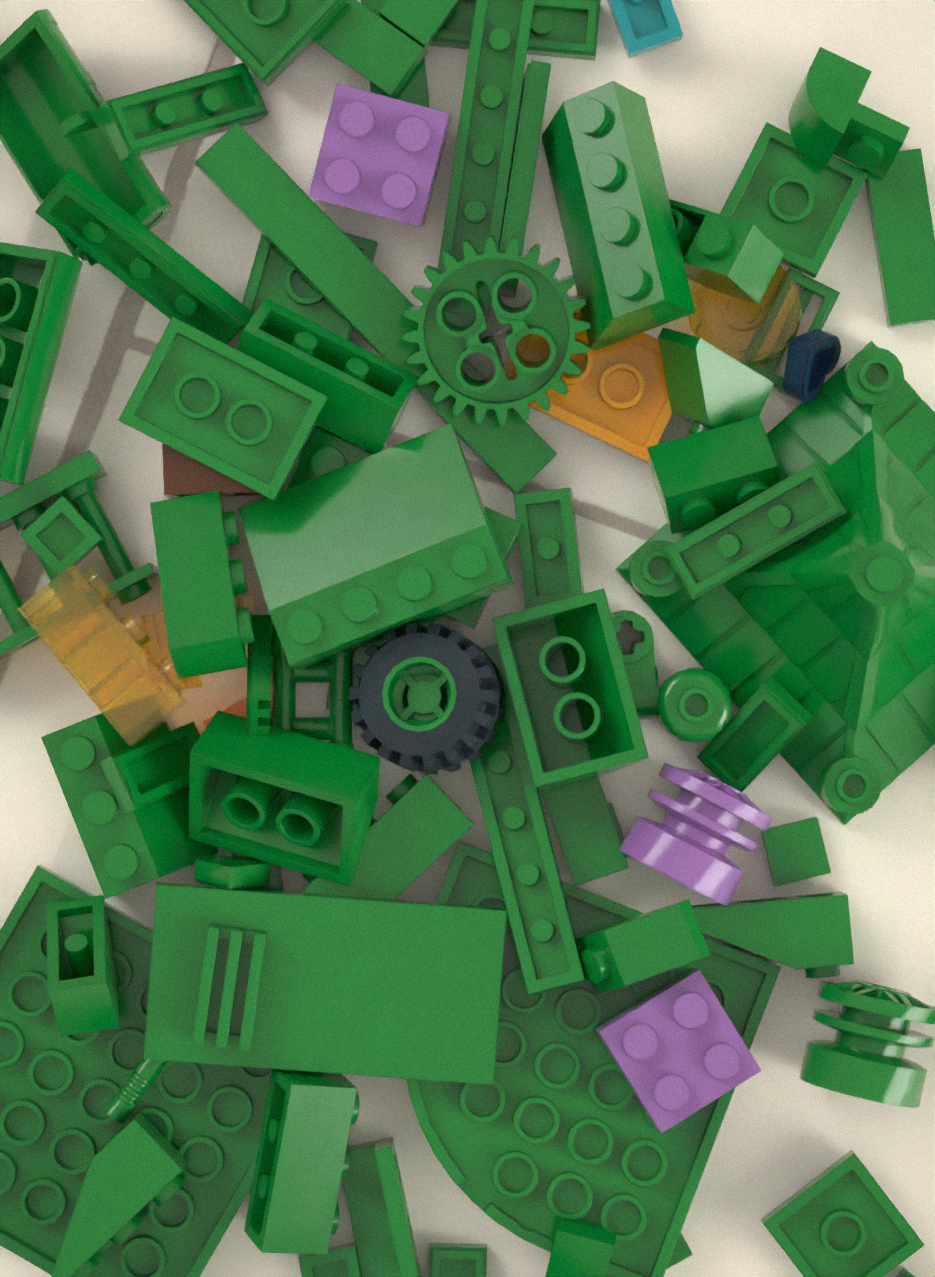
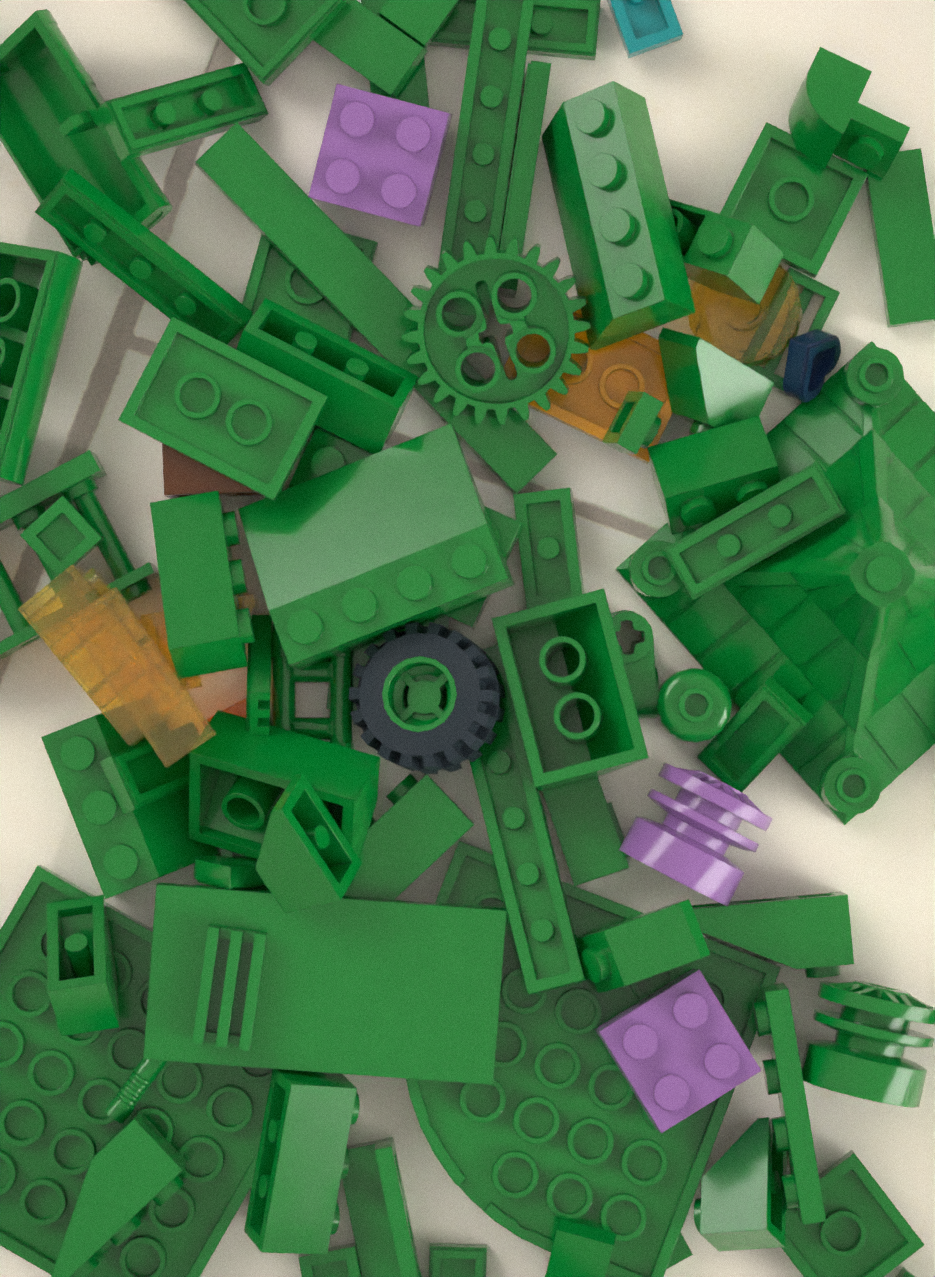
(141, 677): none -> clear yellow tile
(304, 851): none -> green slope
(634, 423): none -> green plate
(744, 1194): none -> green slope
(793, 1127): none -> green plate
(795, 851): green tile -> none

